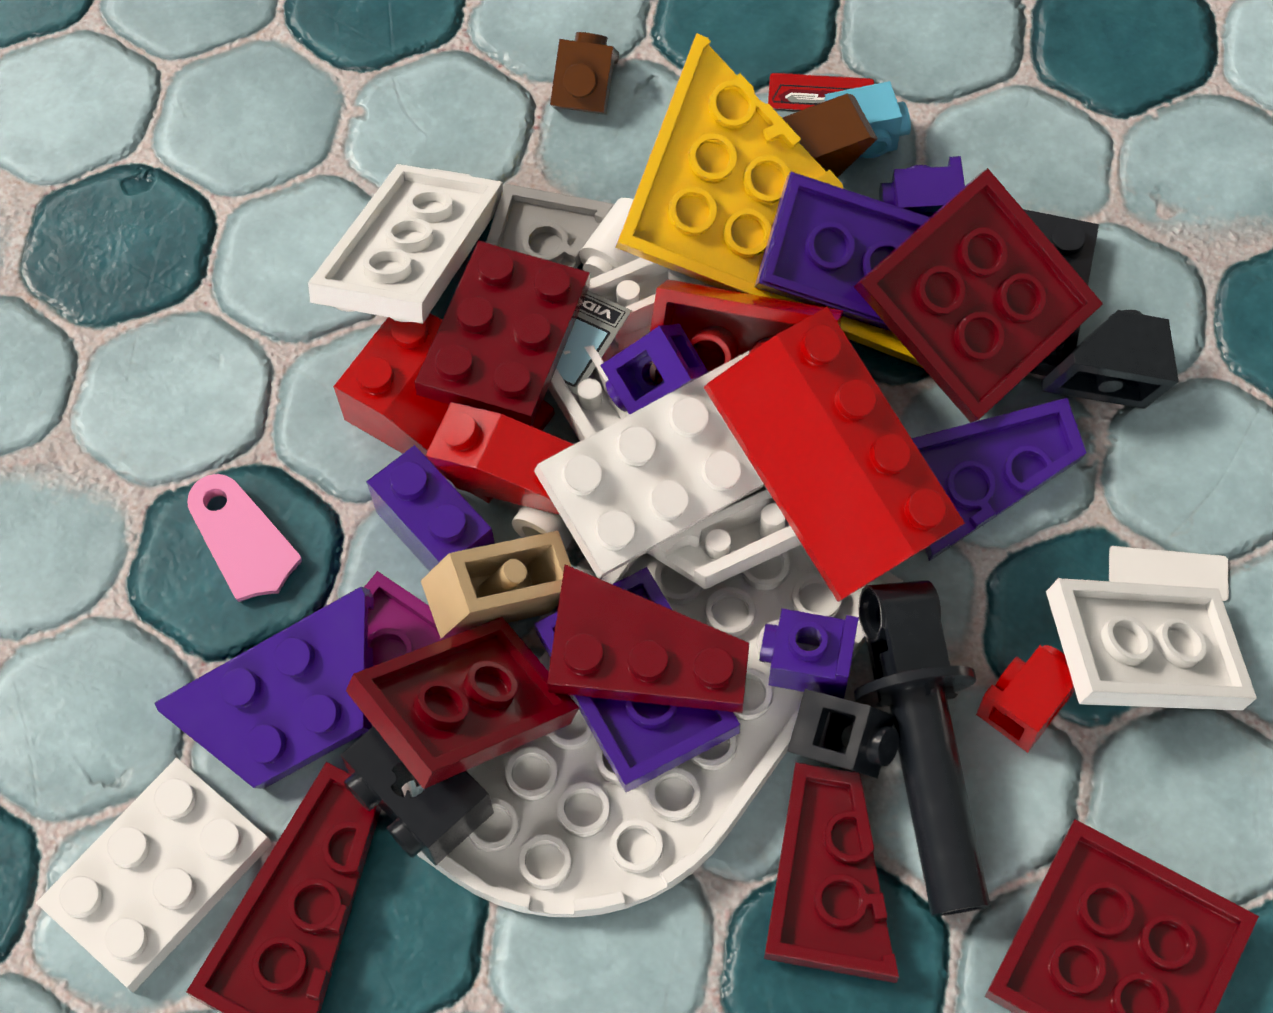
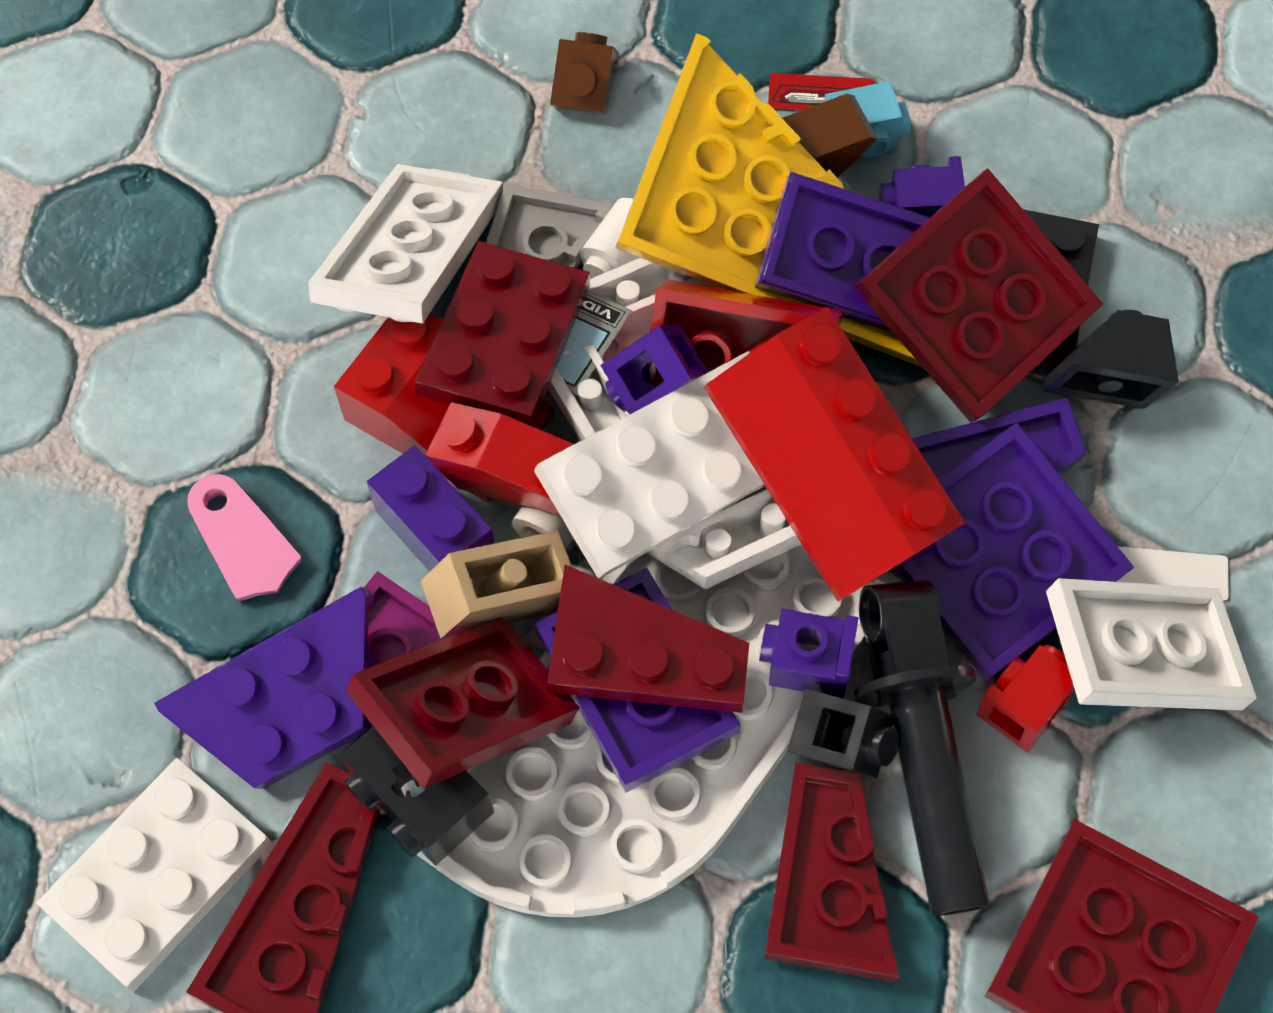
(1015, 543): none -> dark purple plate

